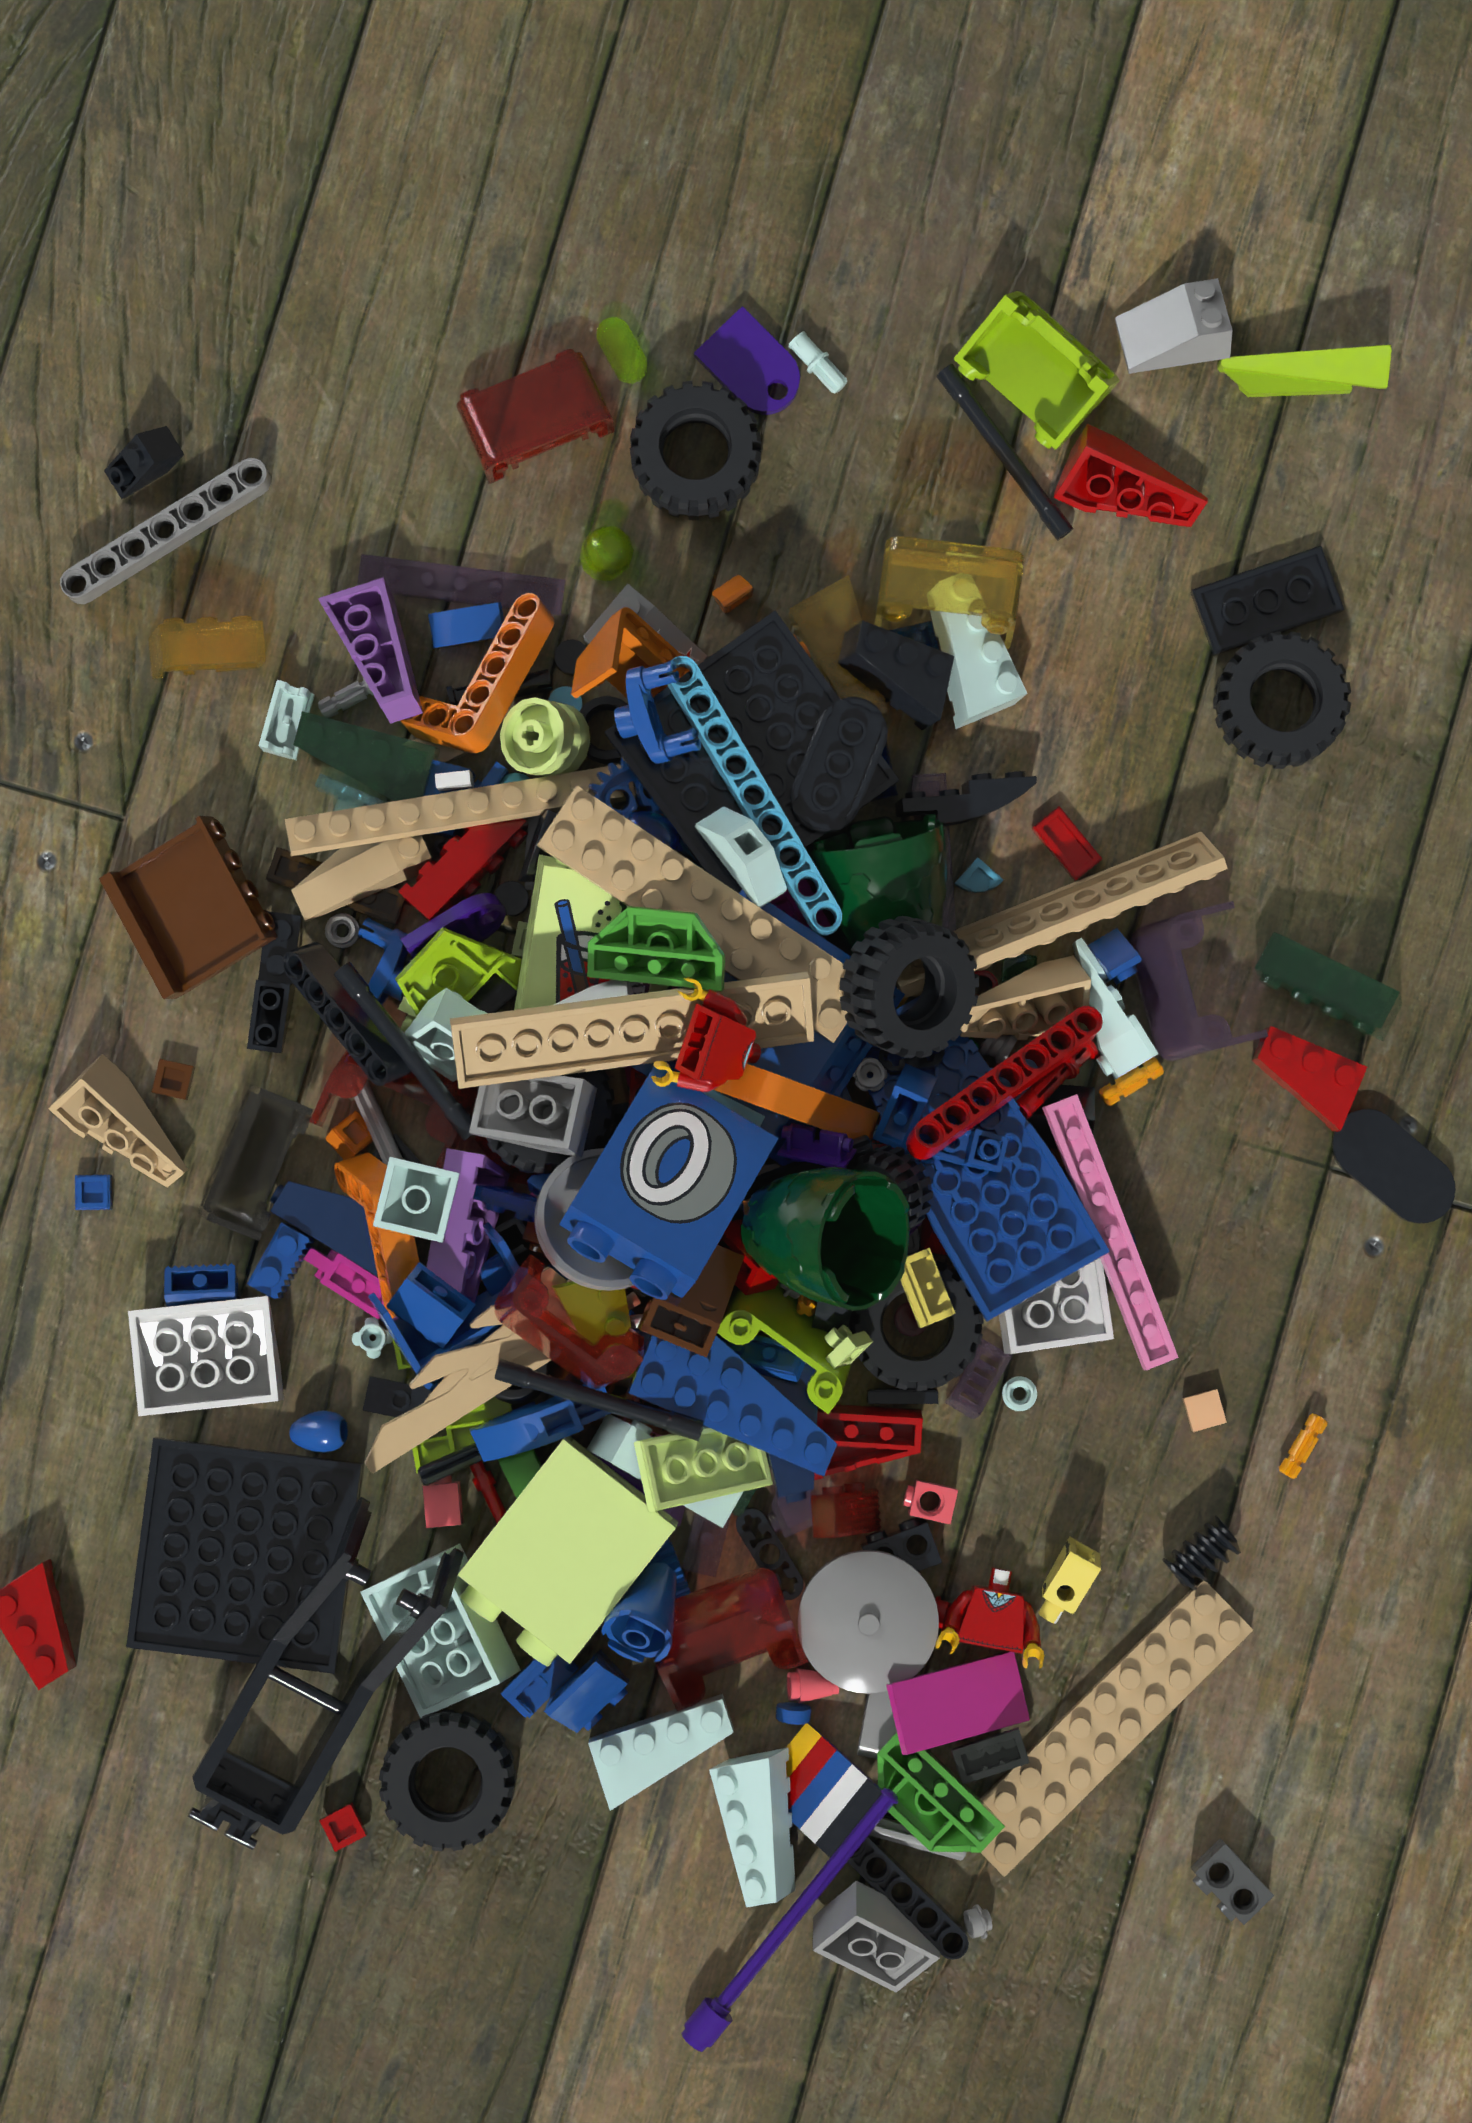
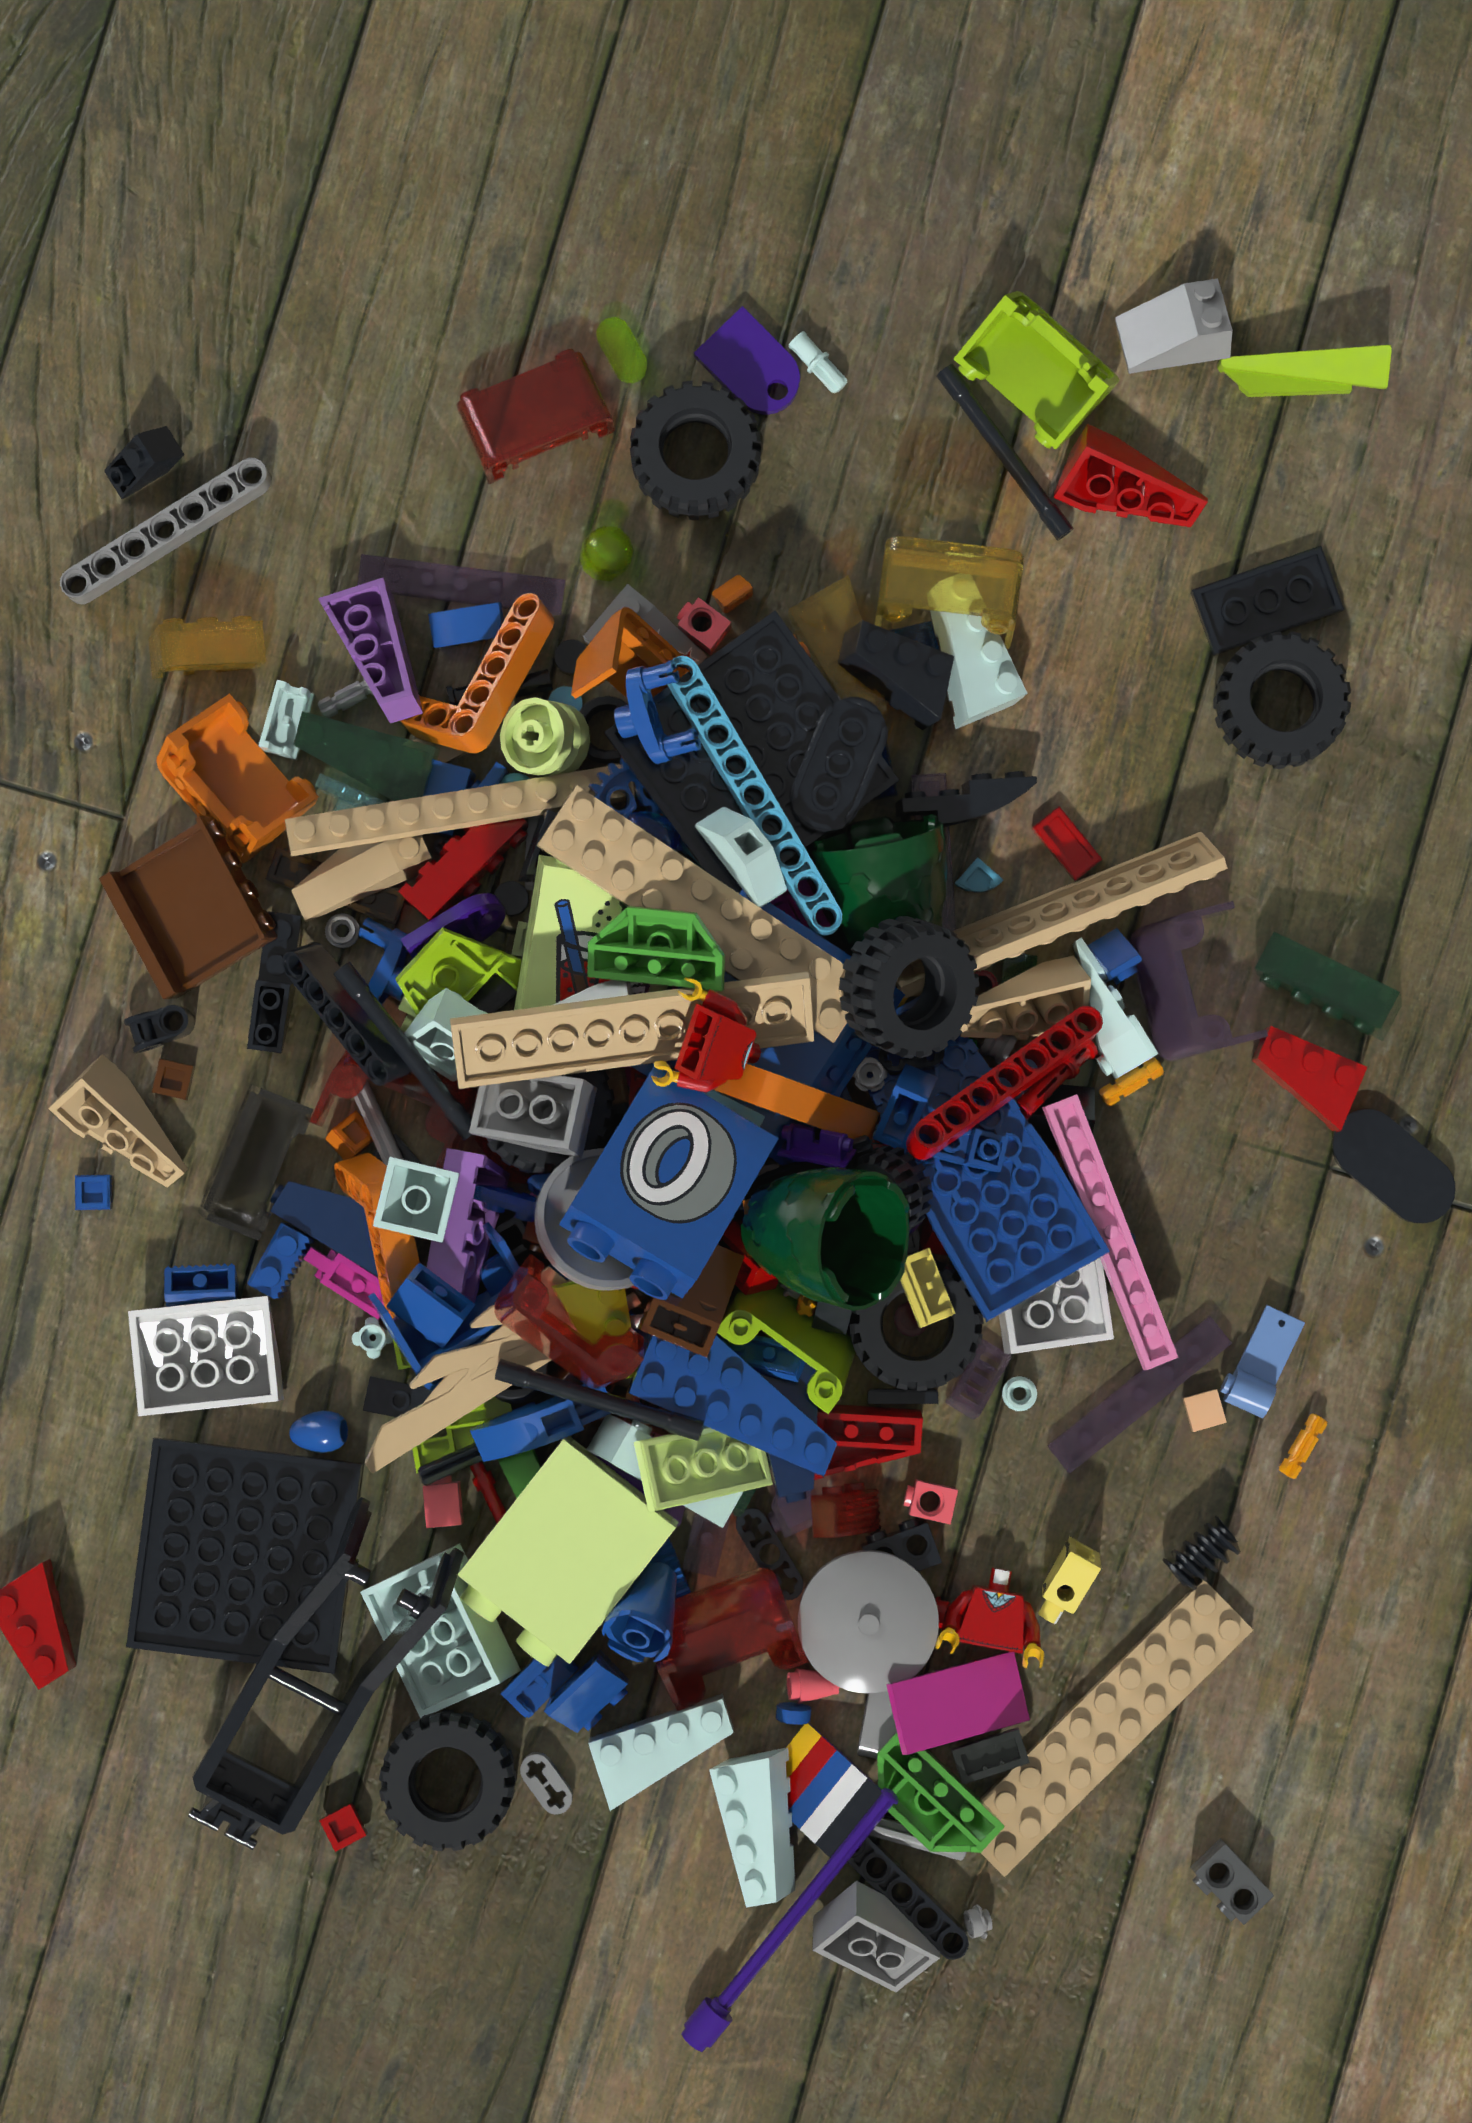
(153, 1029): none -> black piece
(231, 778): none -> orange windscreen
(454, 780): white tile -> none
(539, 1787): none -> light grey beam
(711, 638): none -> coral brick
(846, 1346): yellowish green tile -> none
(1138, 1396): none -> clear purple tile
(1256, 1375): none -> medium blue door

